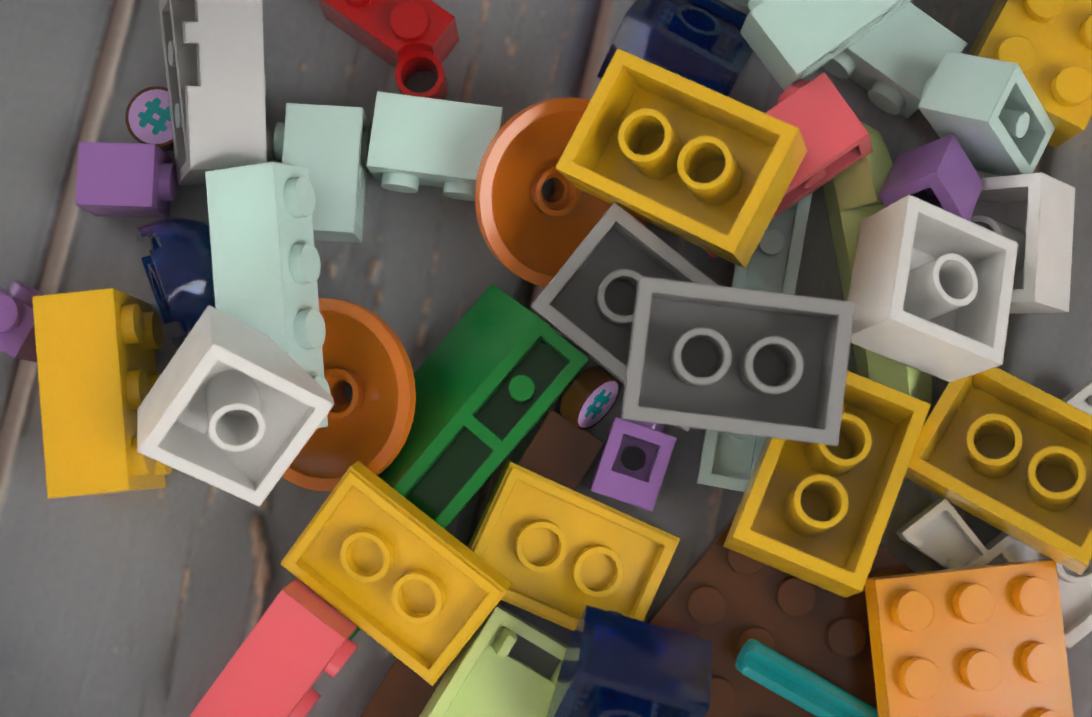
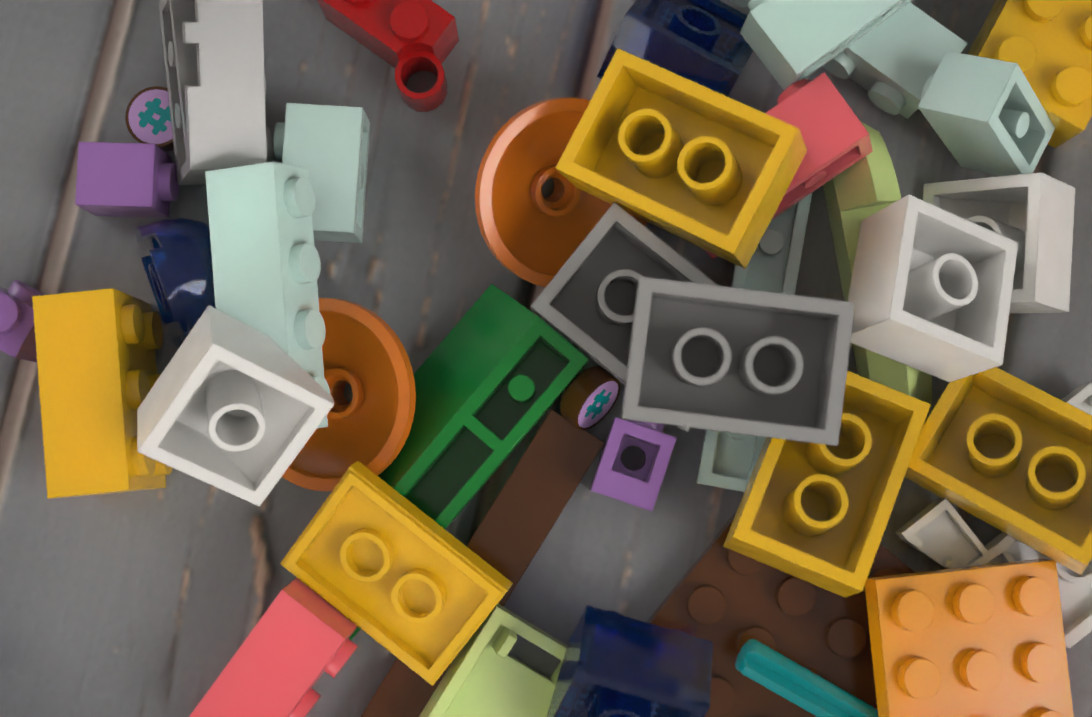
(430, 143): light aqua brick -> none
(569, 549): yellow tile -> none
(936, 174): medium lavender brick -> none

